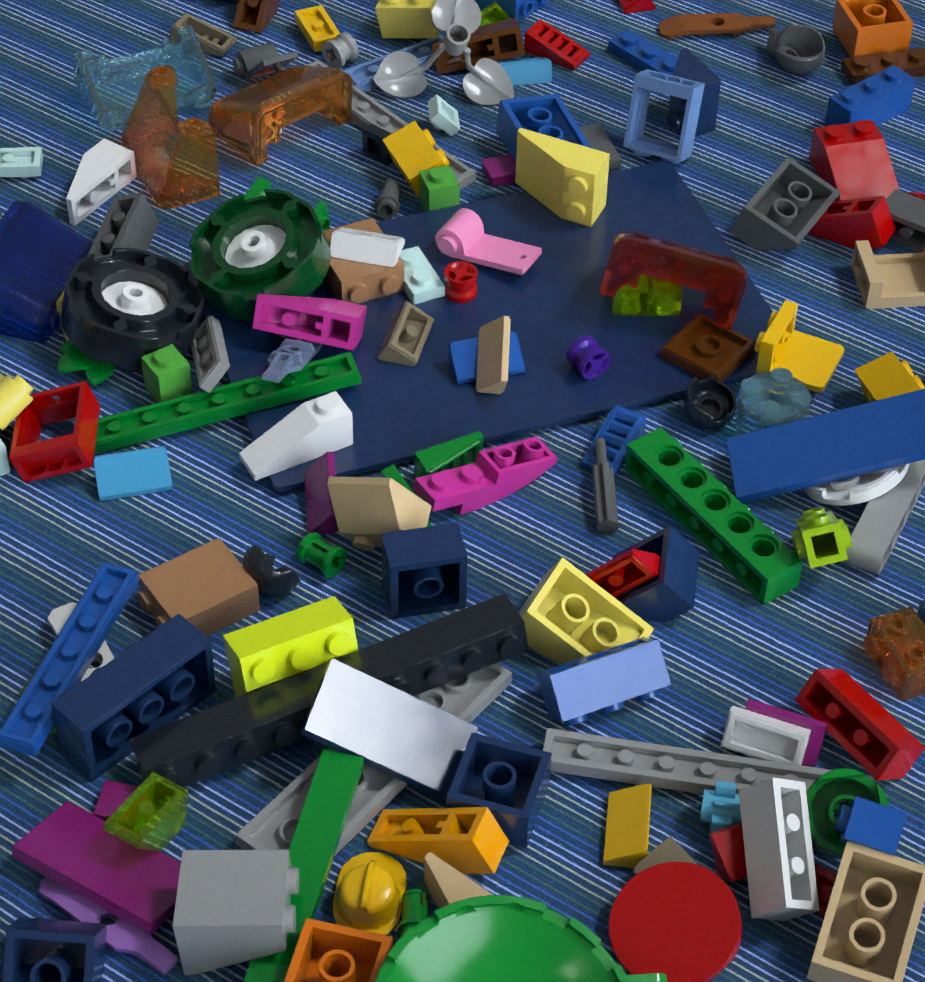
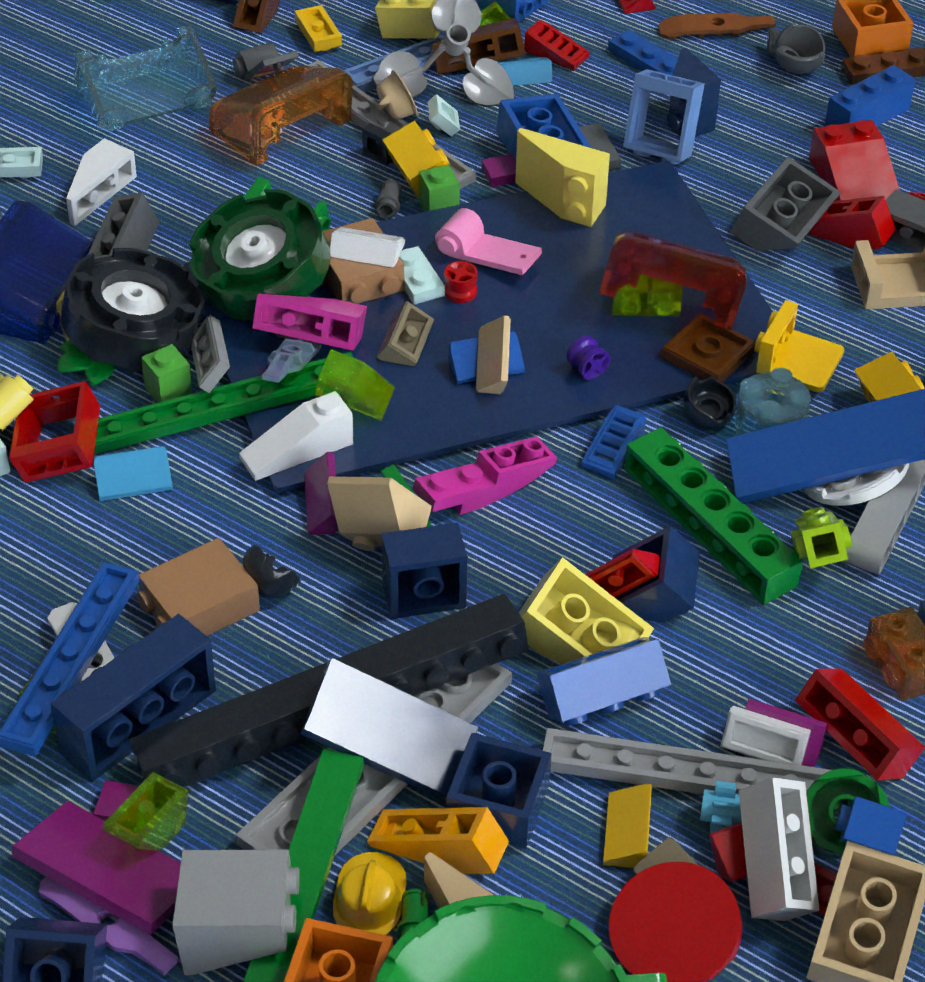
(170, 156): clear orange windscreen -> none
(207, 35): dark tan slope -> none
(289, 644): neon yellow slope -> none
(321, 555): green bush -> none
(340, 50): light grey wheel -> none
(356, 384): none -> clear neon green slope
(395, 97): none -> tan piece
(448, 454): green slope -> none
(604, 491): dark grey axle -> none

